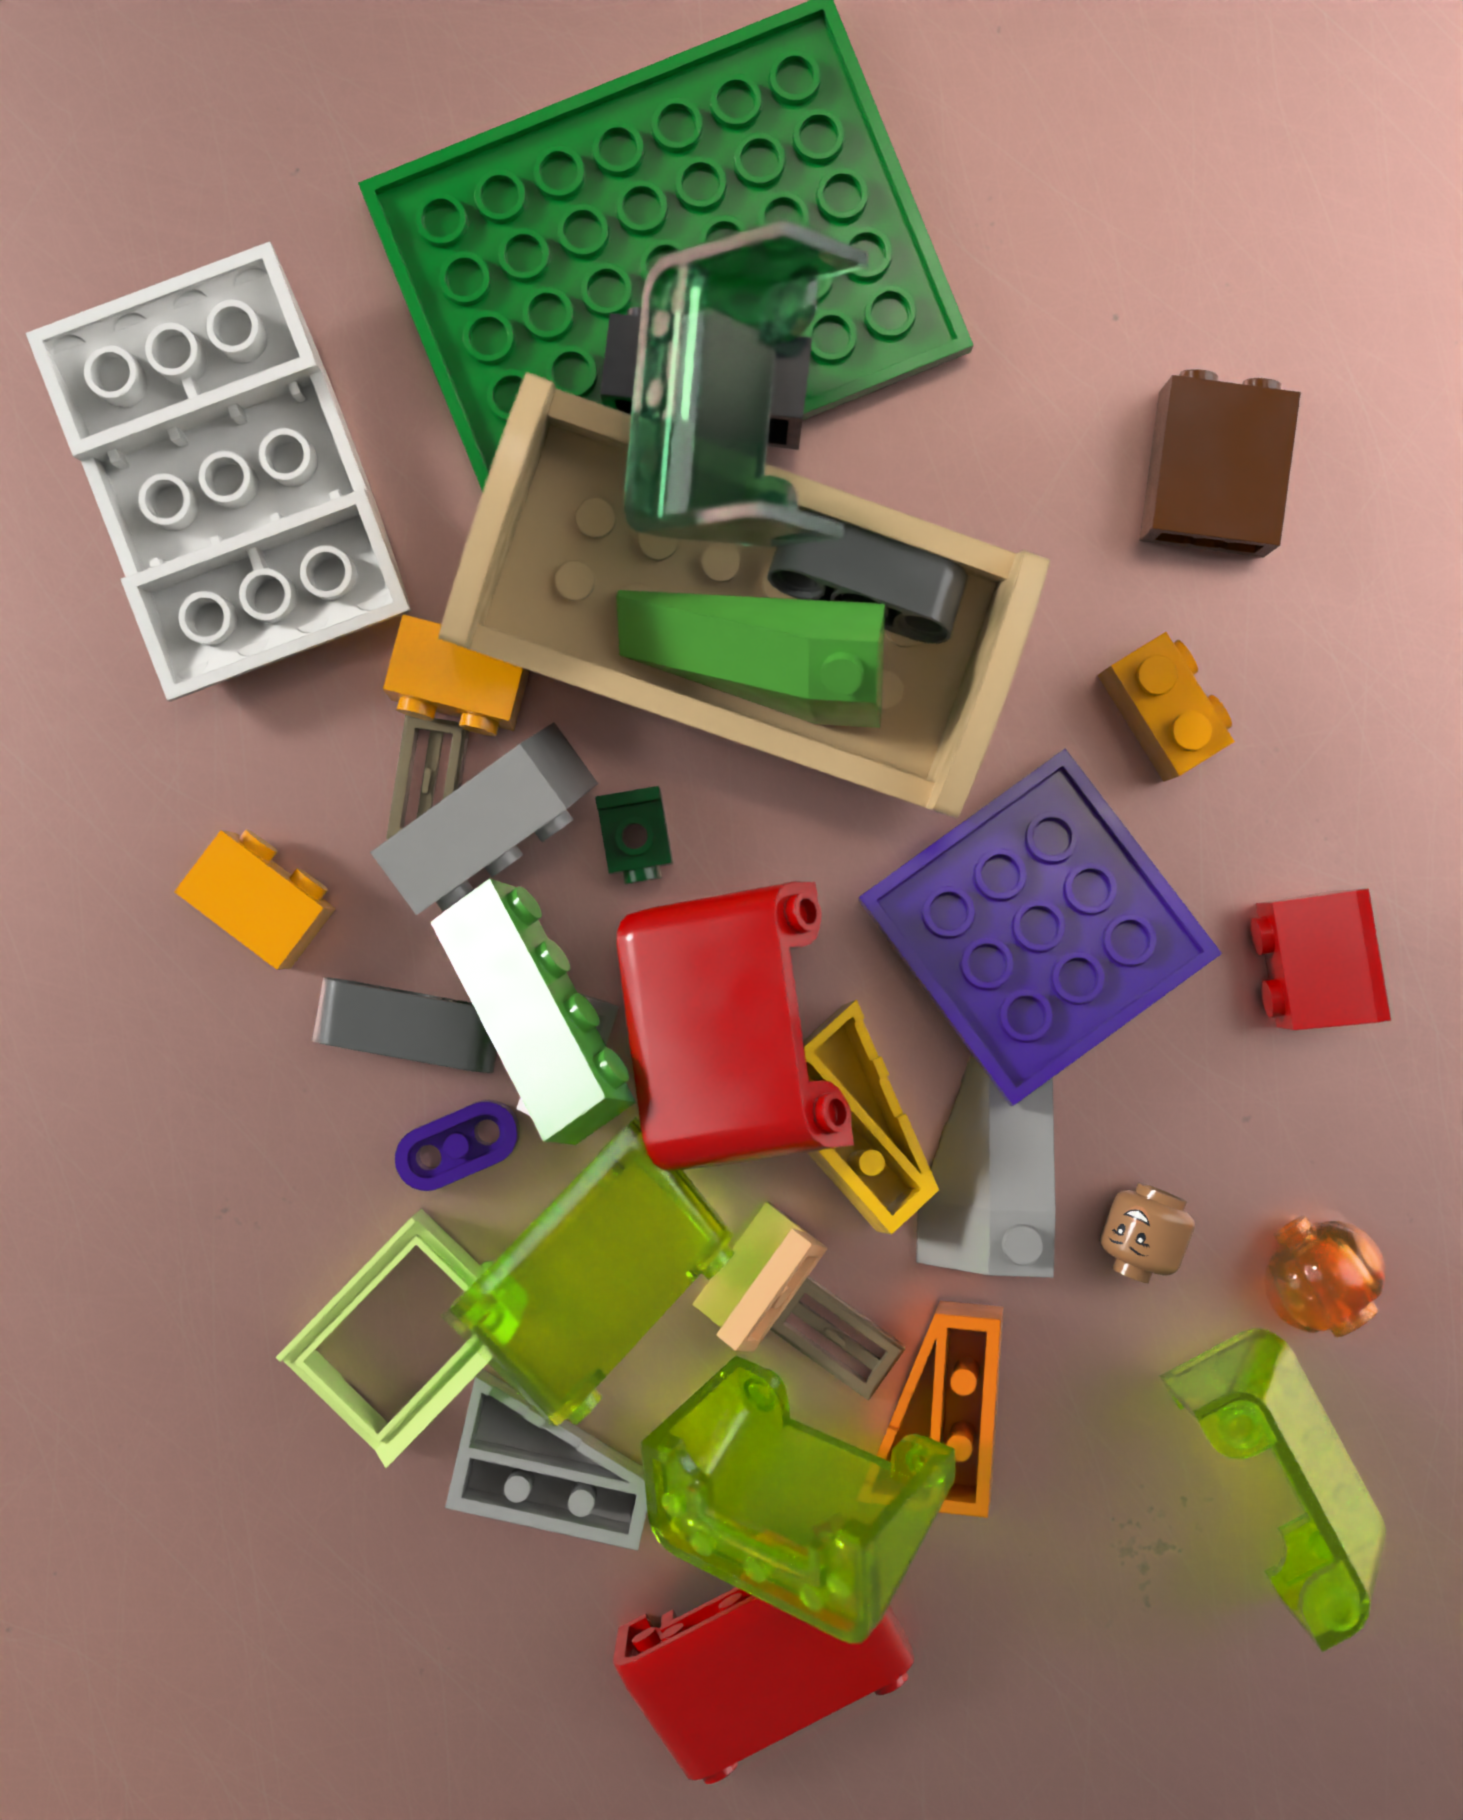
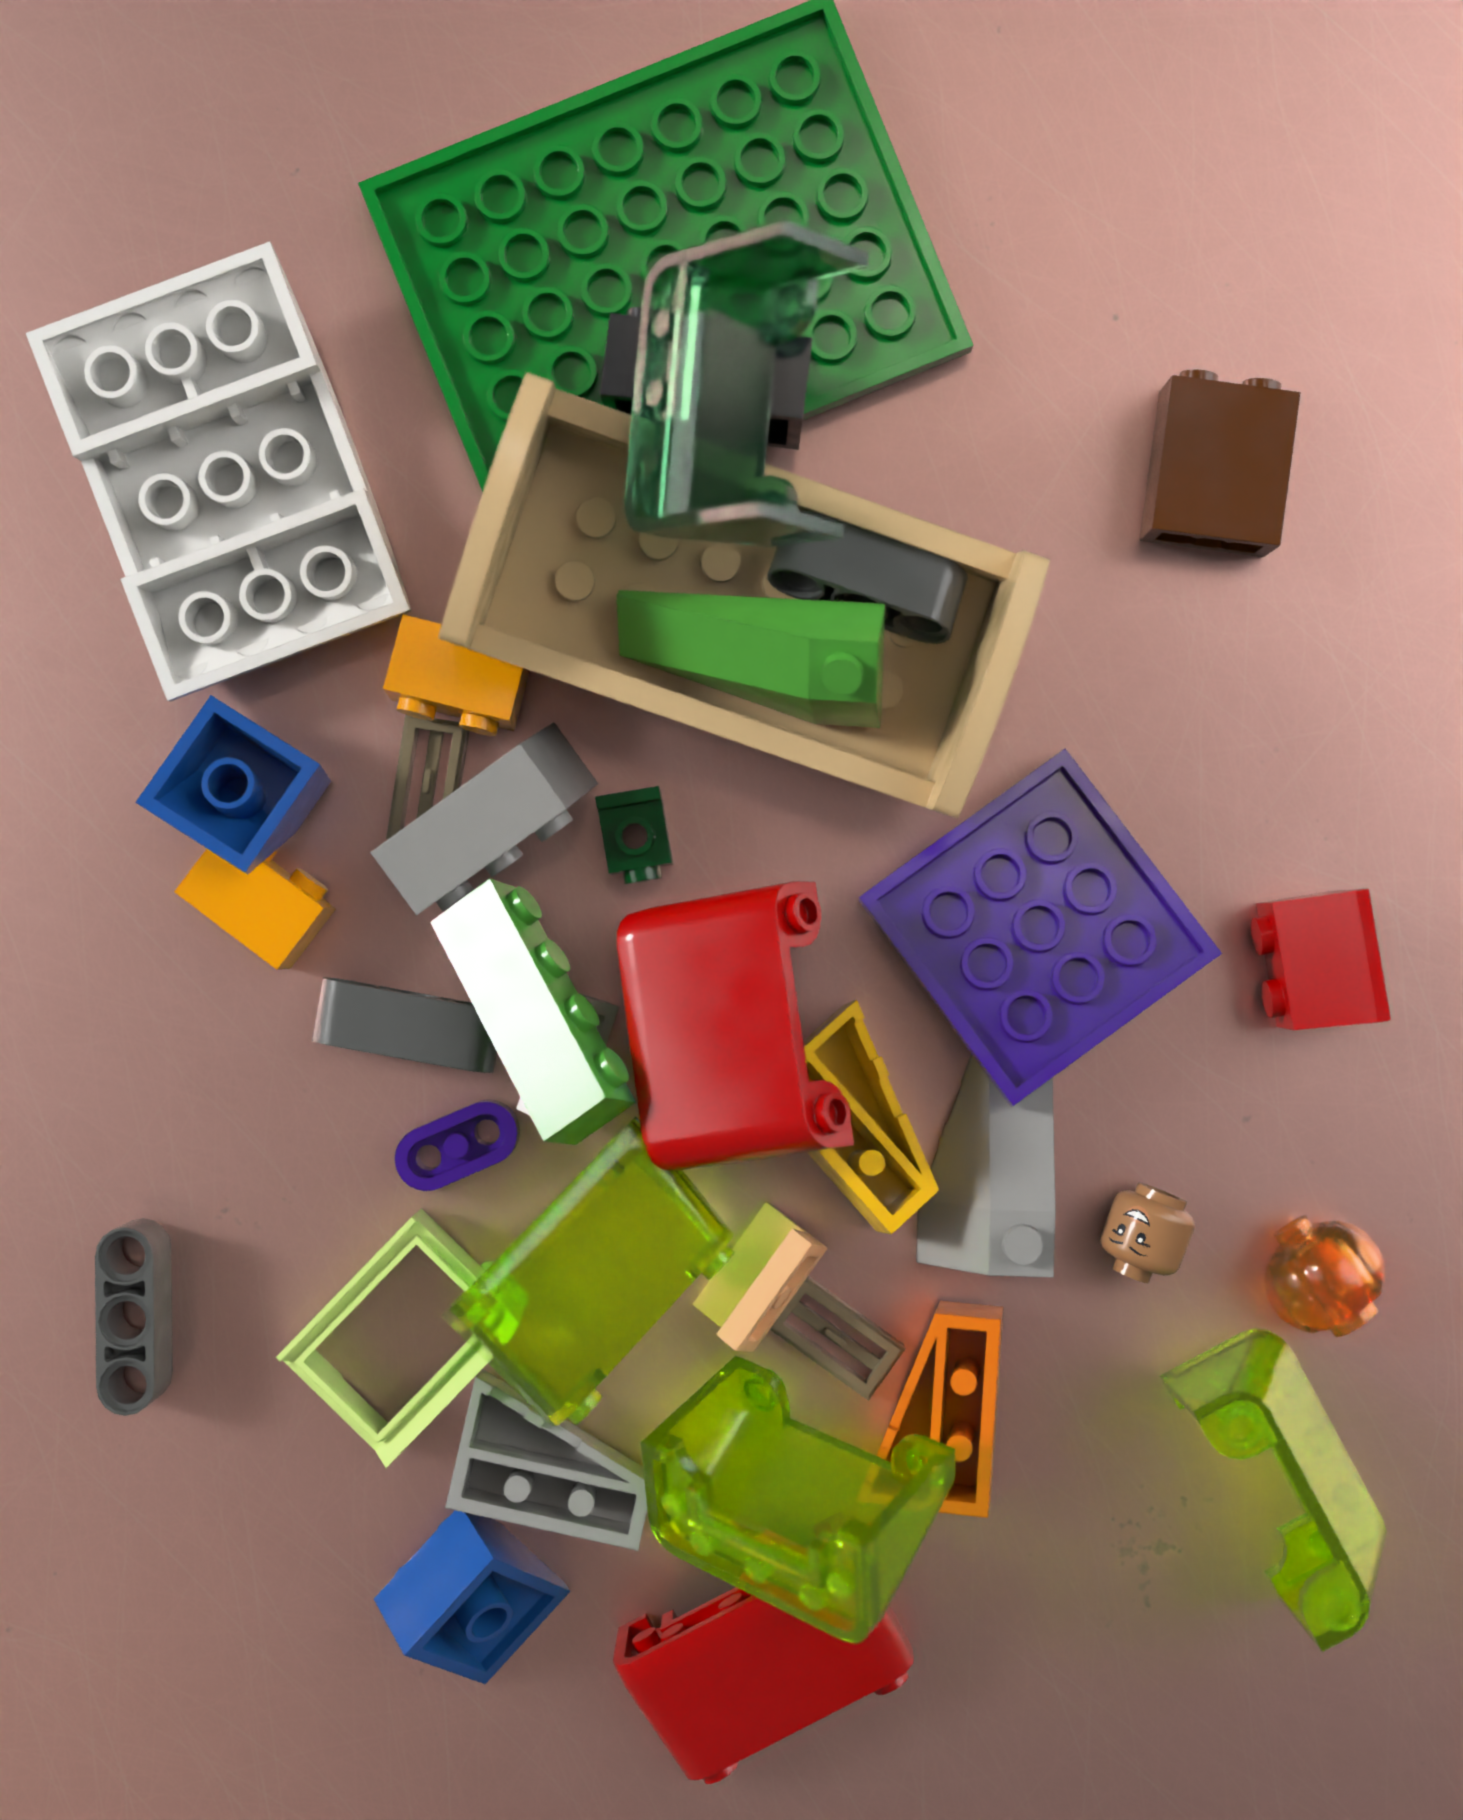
(116, 1340): none -> dark grey beam
(234, 787): none -> blue slope
(469, 1597): none -> blue slope
(1167, 706): light orange brick -> none

